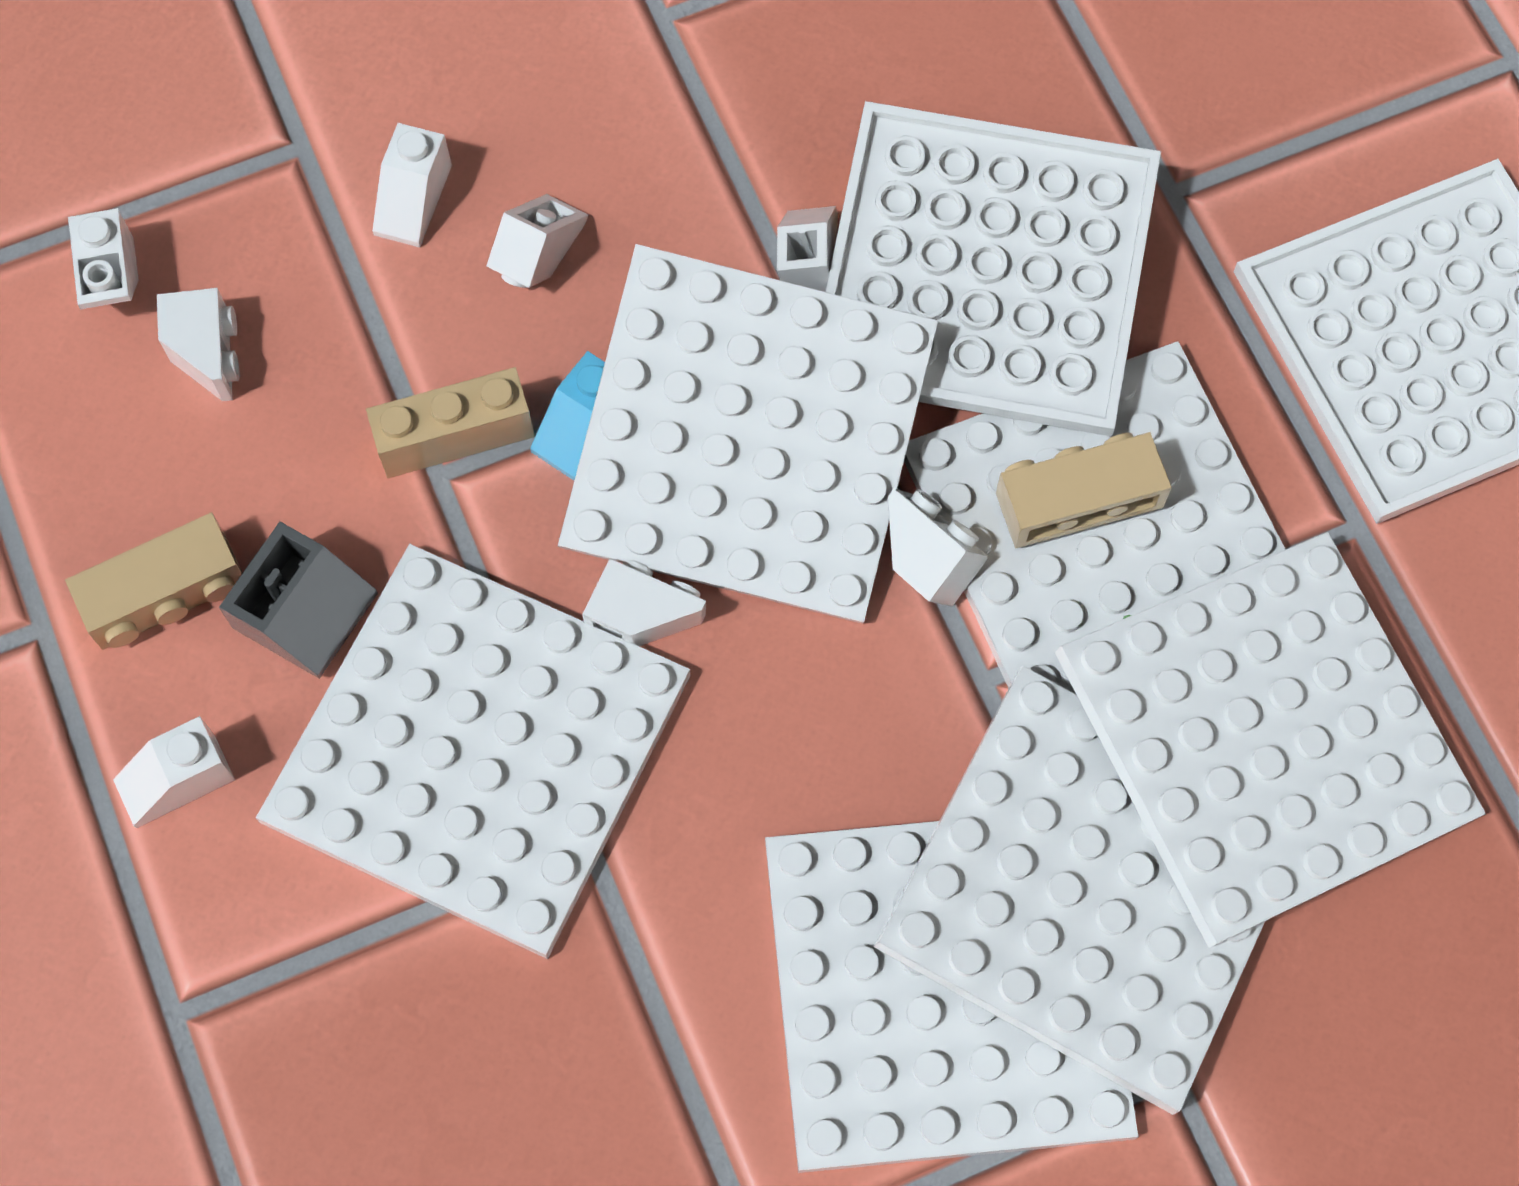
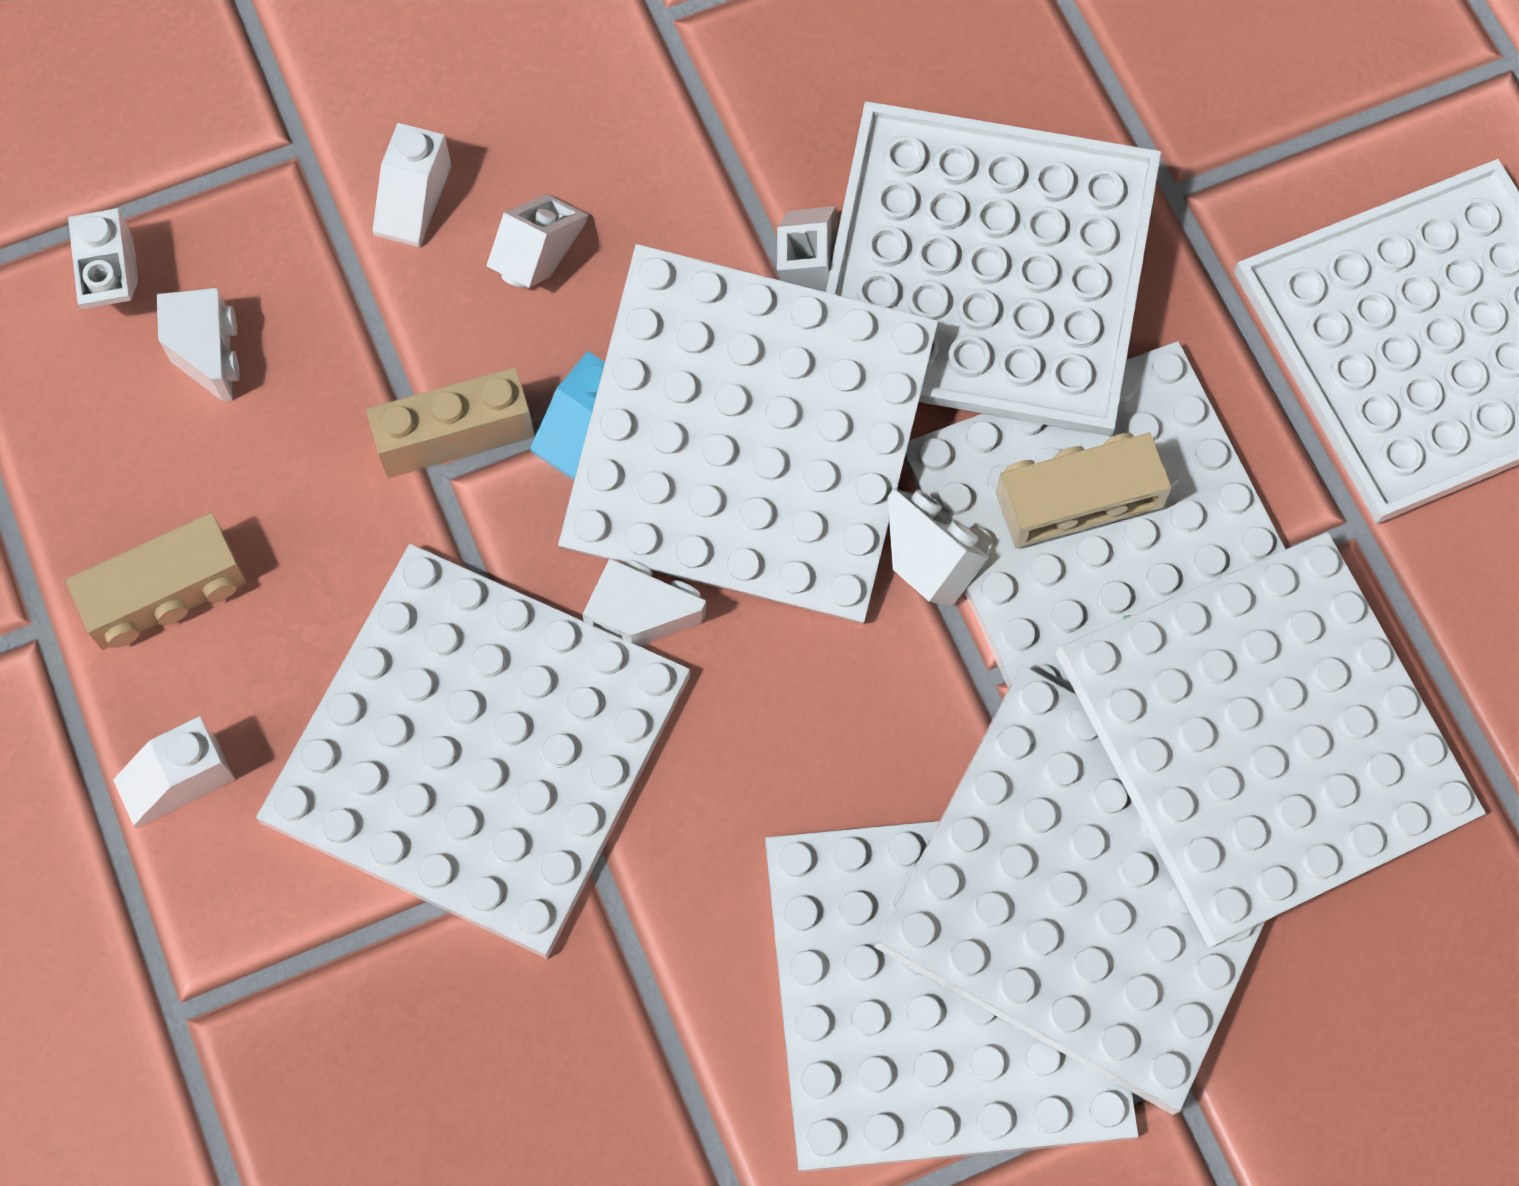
(298, 600): dark grey slope -> none

